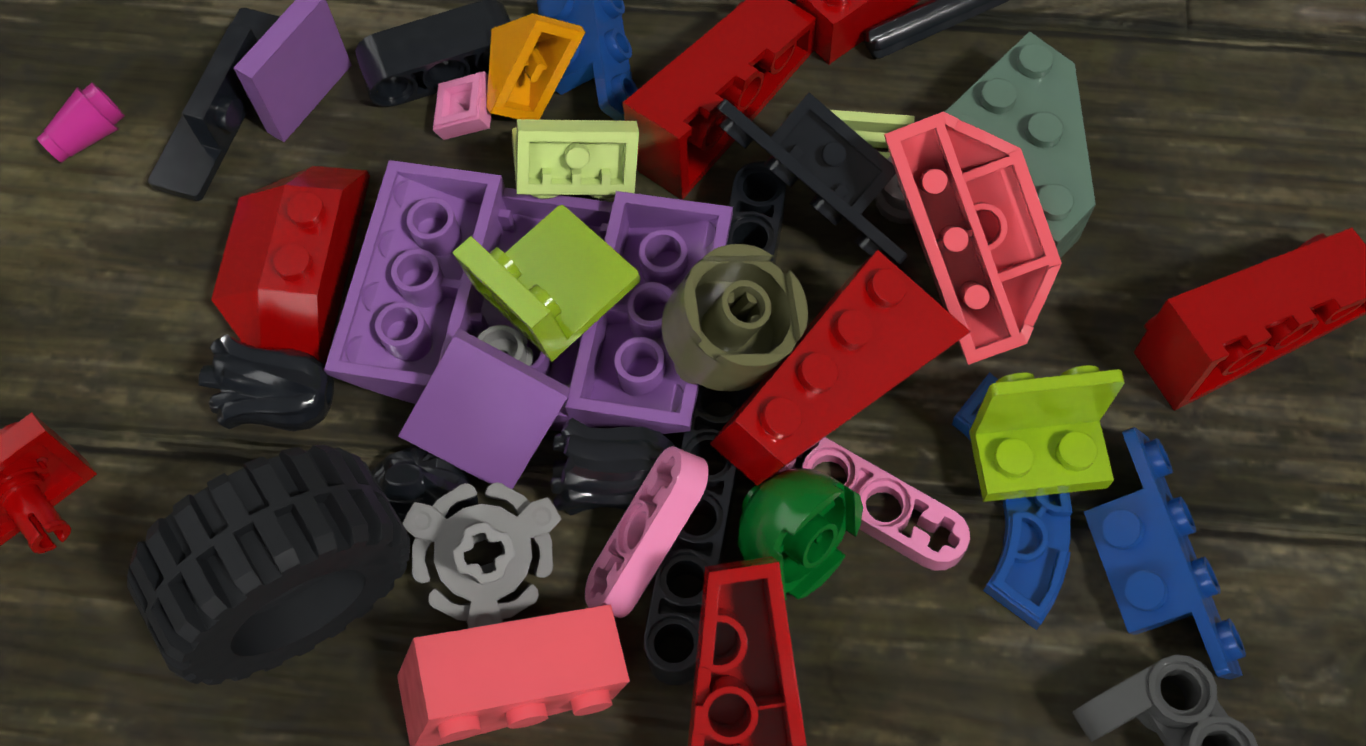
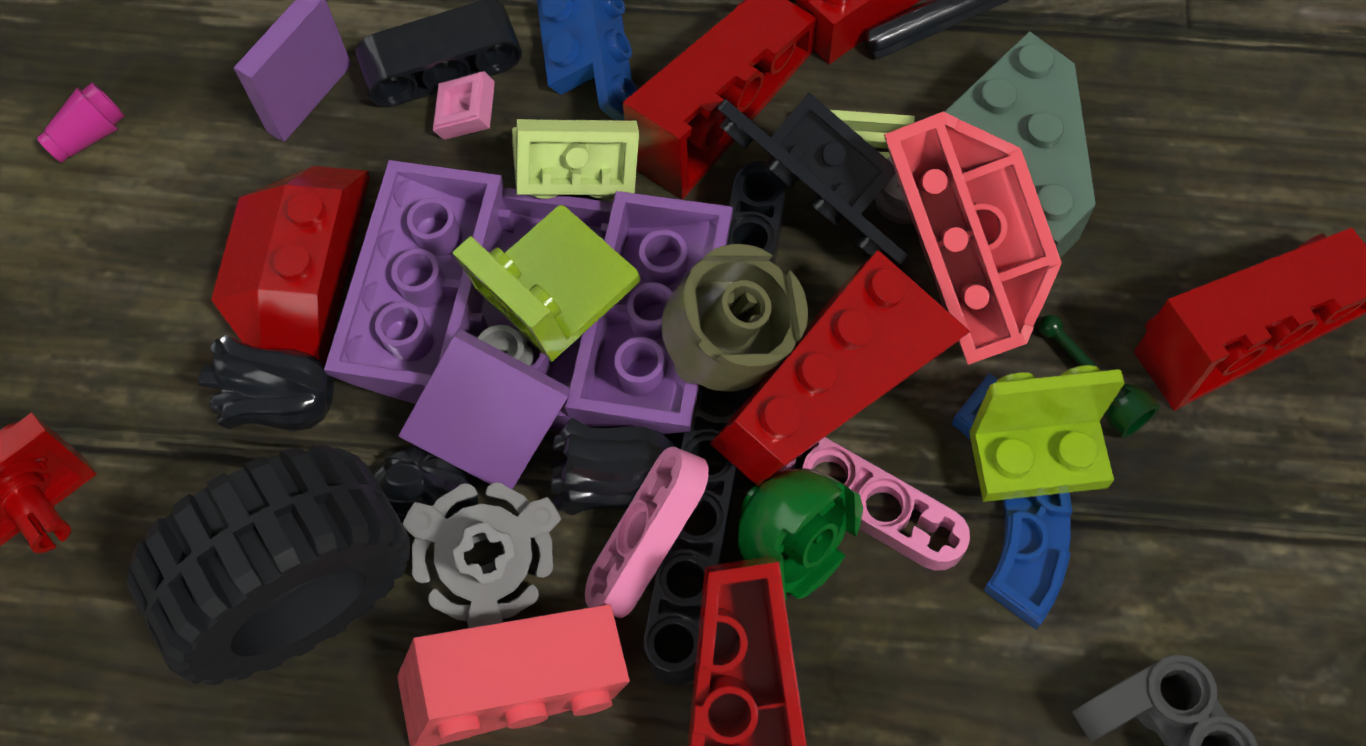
(211, 114): black bracket -> none
(528, 64): light orange slope -> none
(1132, 405): none -> dark green hinge
(1153, 561): blue bracket -> none

